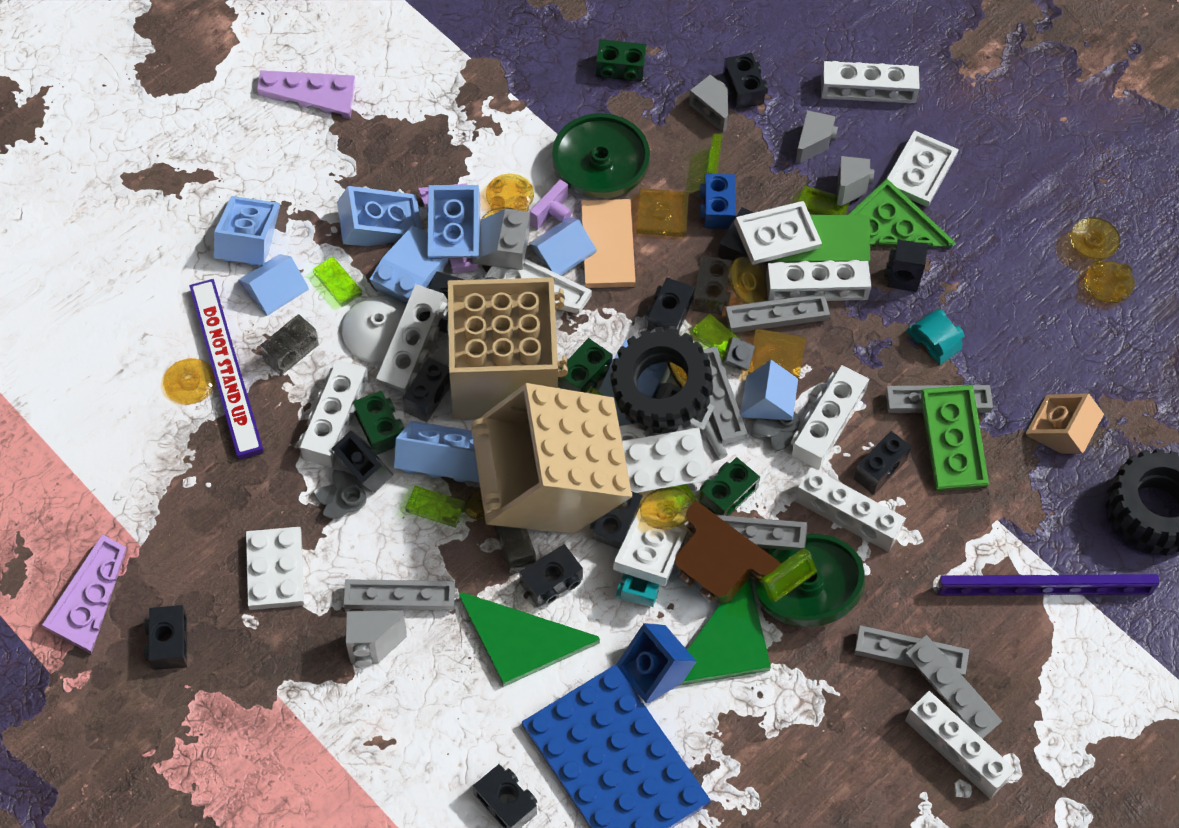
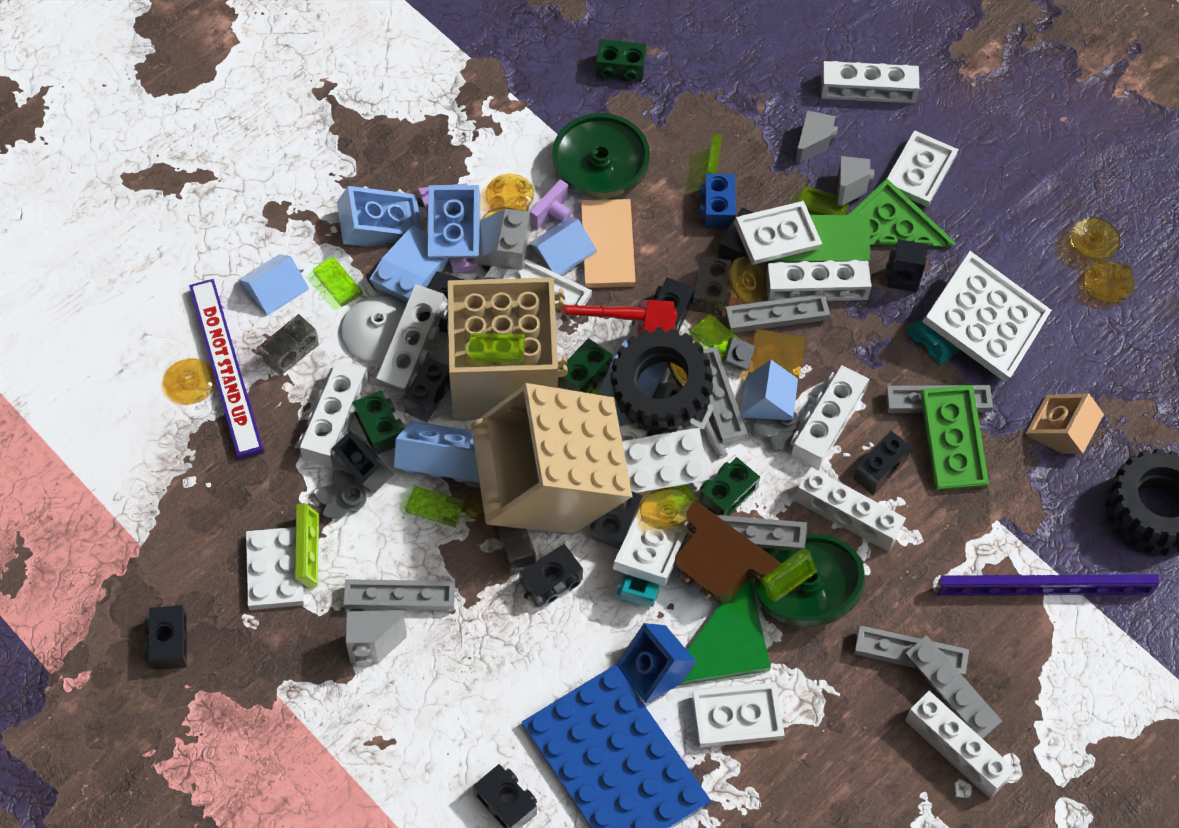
(85, 601): lavender wing -> none
(245, 230): light blue slope -> none
(307, 545): none -> lime tile
(322, 91): lavender wing -> none
(497, 347): none -> clear neon green tile
(521, 641): green tile -> none
(649, 314): none -> red piece
(662, 212): clear yellow tile -> none
(711, 101): light grey slope -> none
(737, 715): none -> white plate
(745, 81): black brick -> none
(987, 316): none -> white plate

